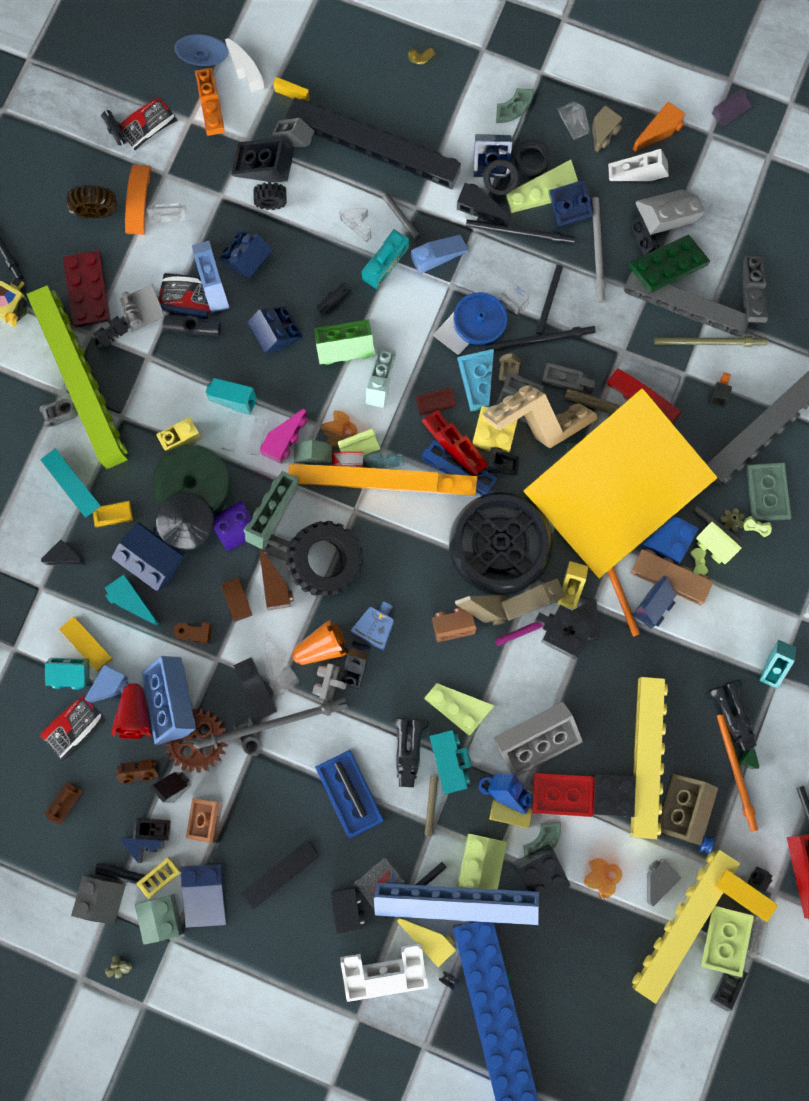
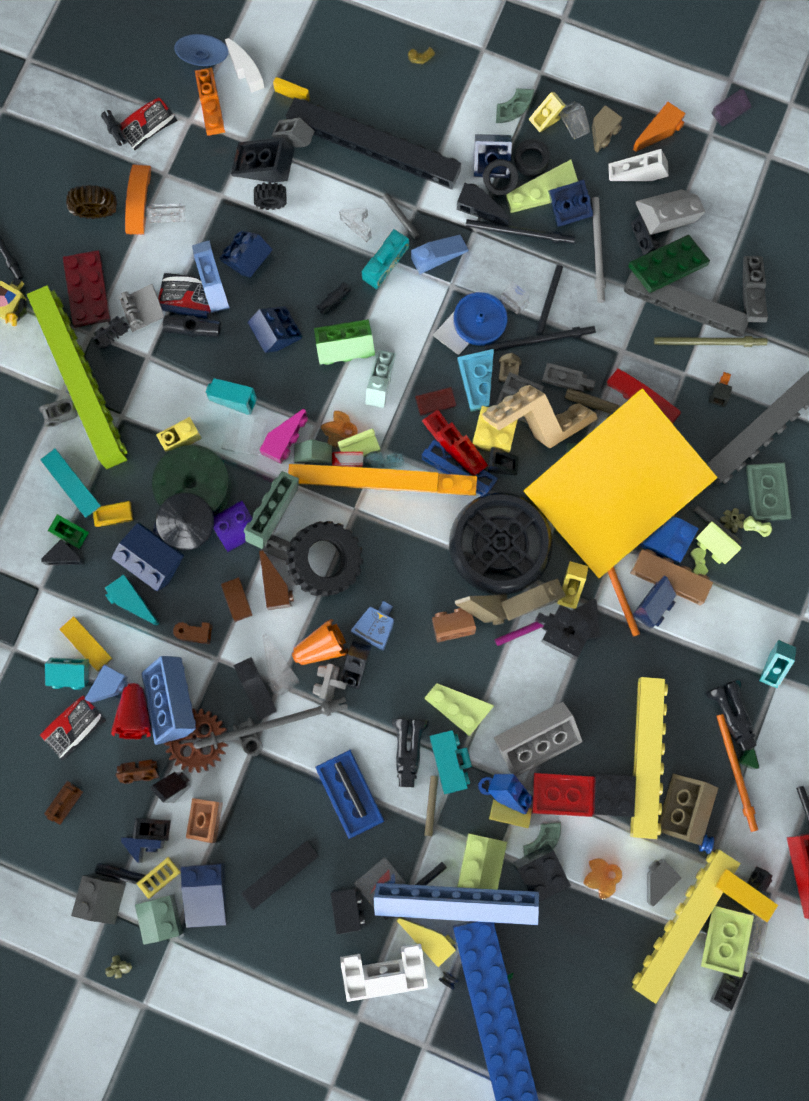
(67, 531): none -> green slope
(547, 112): none -> light yellow slope

